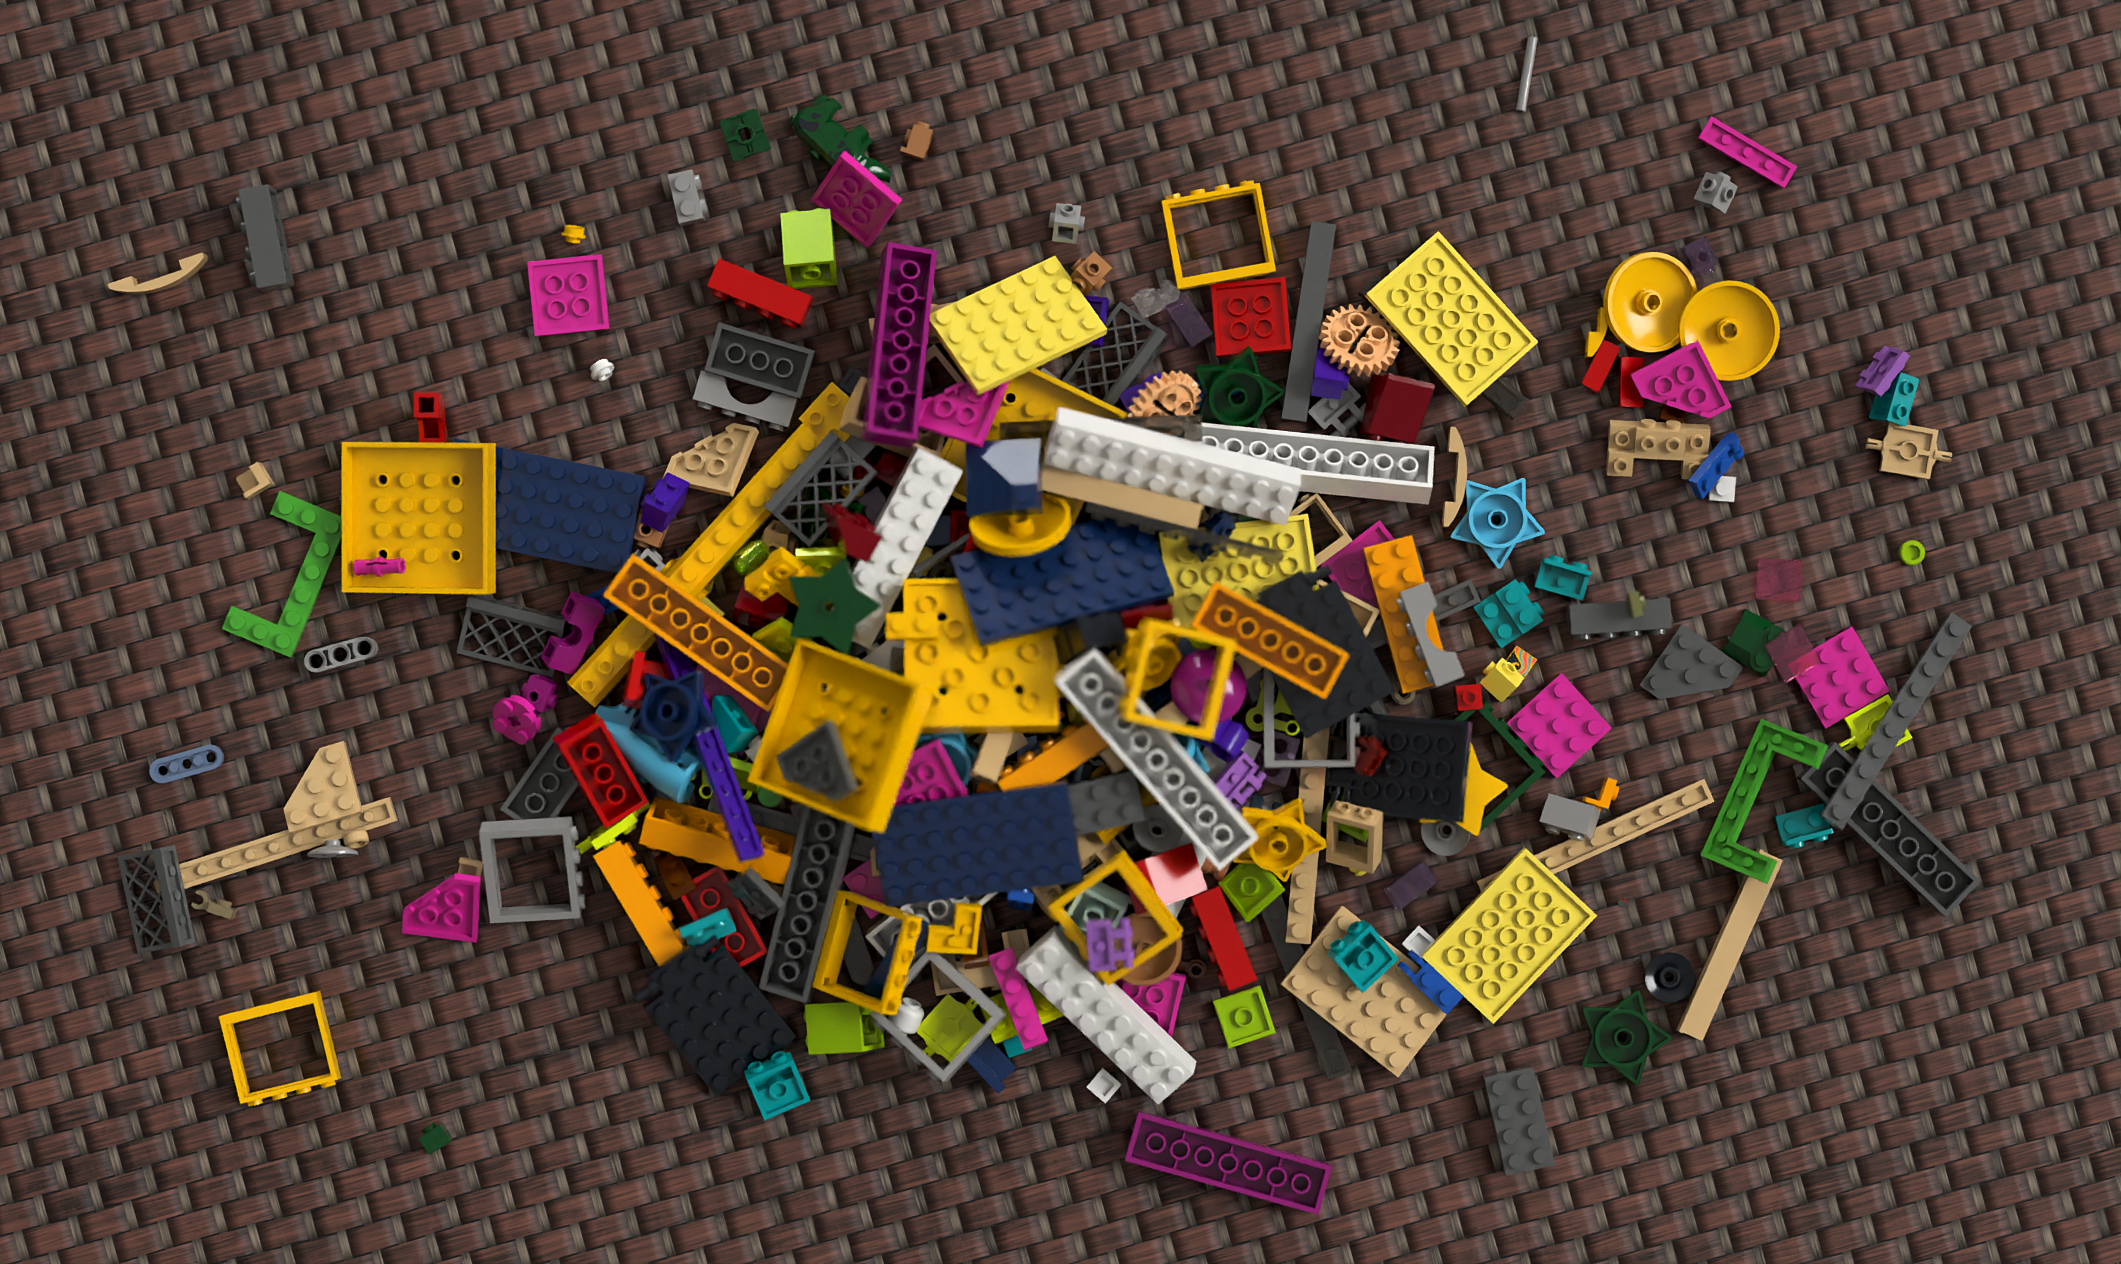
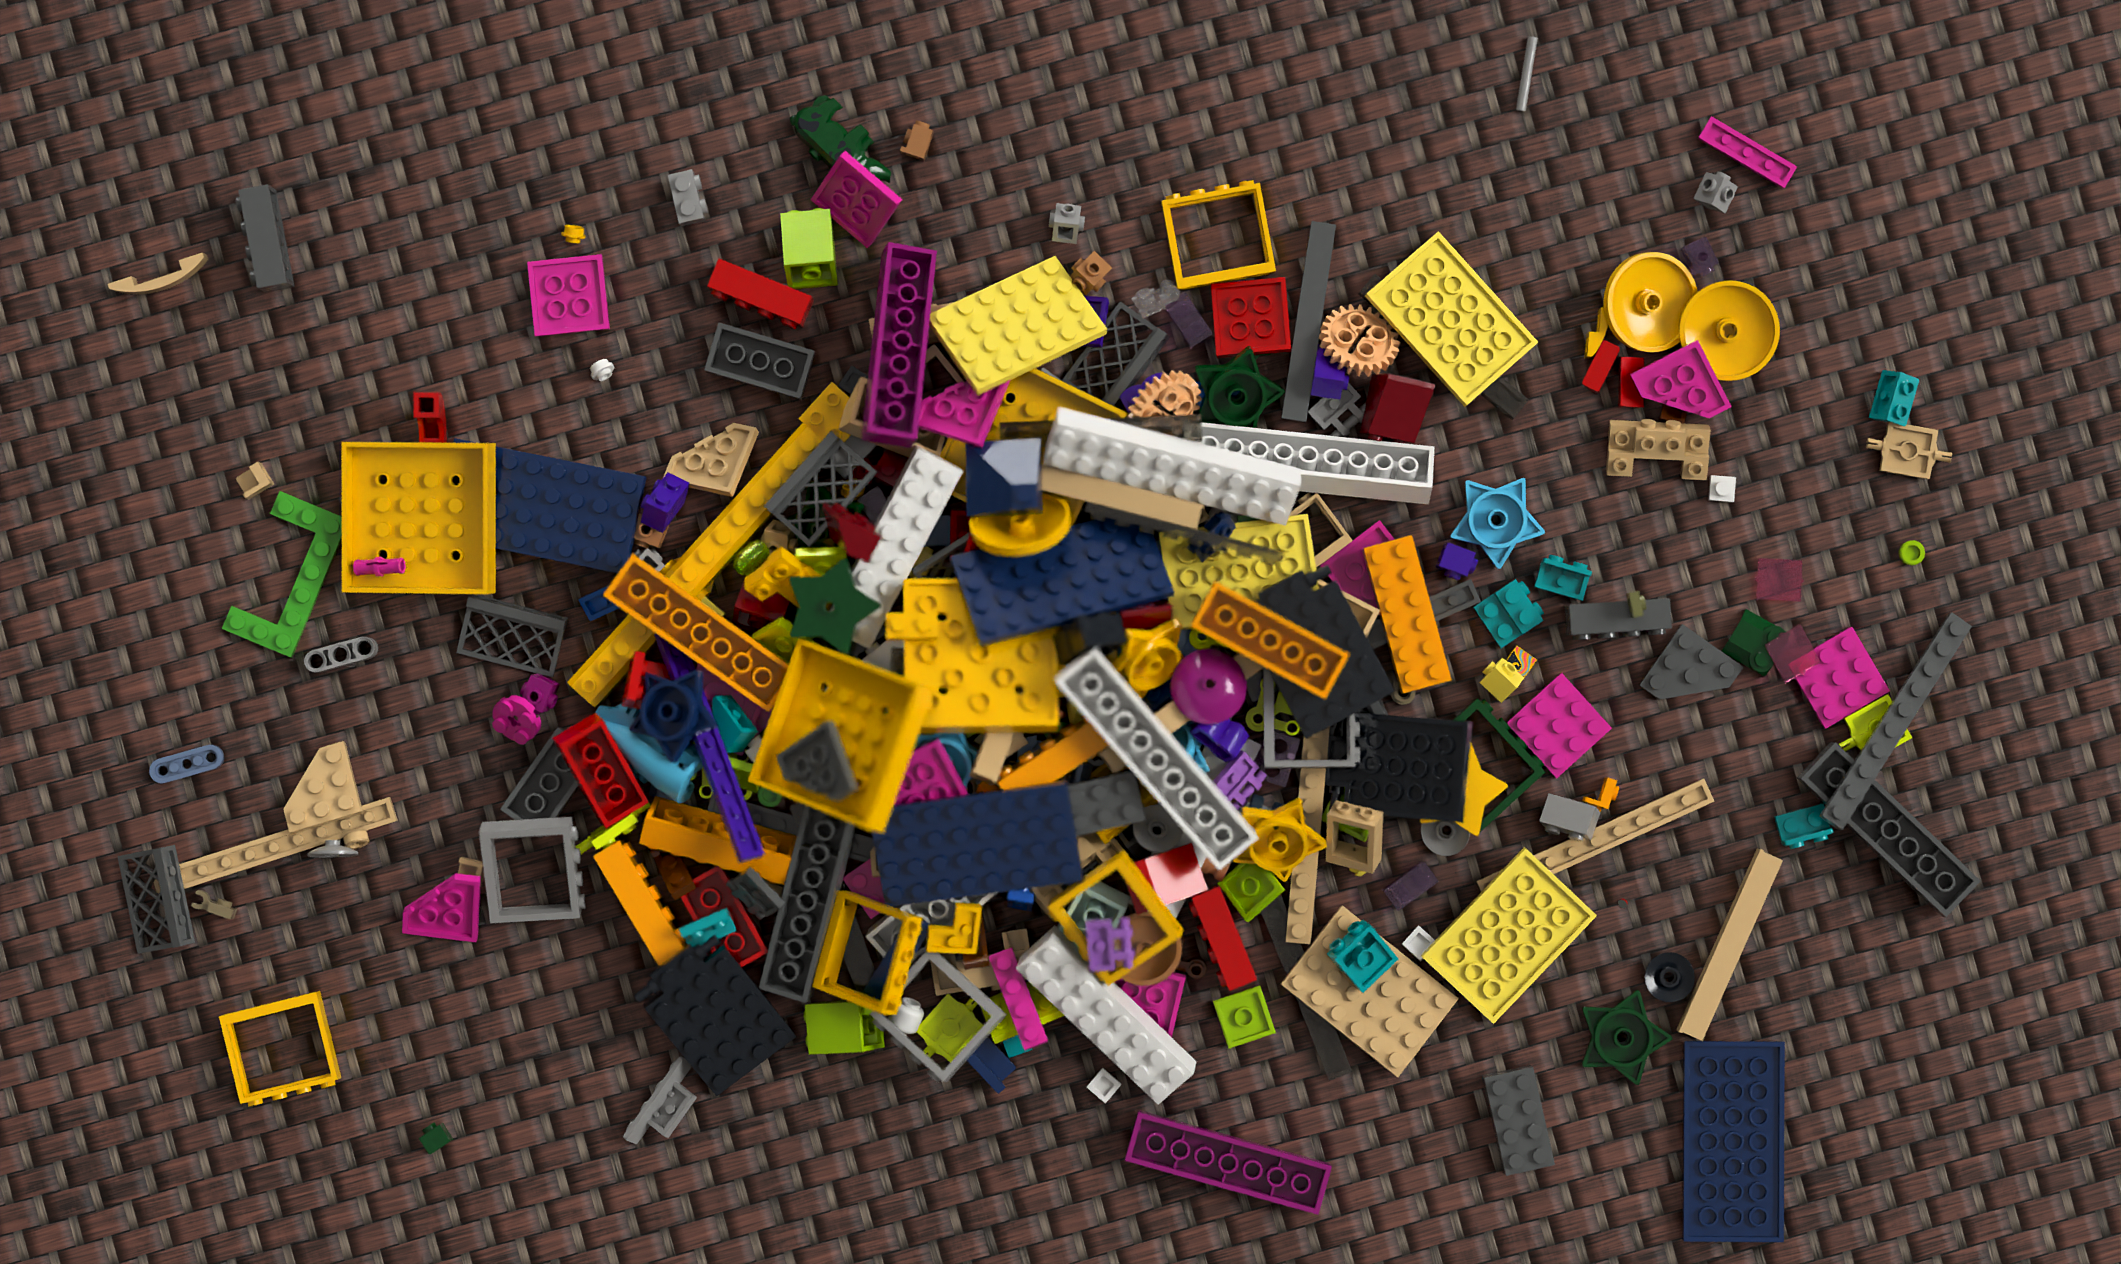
(567, 652): magenta arch -> none
(665, 1106): none -> light grey bracket
(714, 391): light grey arch -> none
(731, 132): dark green piece -> none
(776, 1084): teal plate -> none
(1216, 687): yellow window -> none
(1370, 759): clear red bracket -> none
(1432, 984): blue hinge -> none
(1440, 665): light grey arch -> none
(1455, 446): tan slope -> none
(1456, 561): none -> dark purple brick
(1468, 697): red bracket -> none
(1716, 465): blue plate -> none
(1721, 843): bright green plate -> none
(1733, 1141): none -> dark blue plate
(1882, 370): medium lavender plate -> none

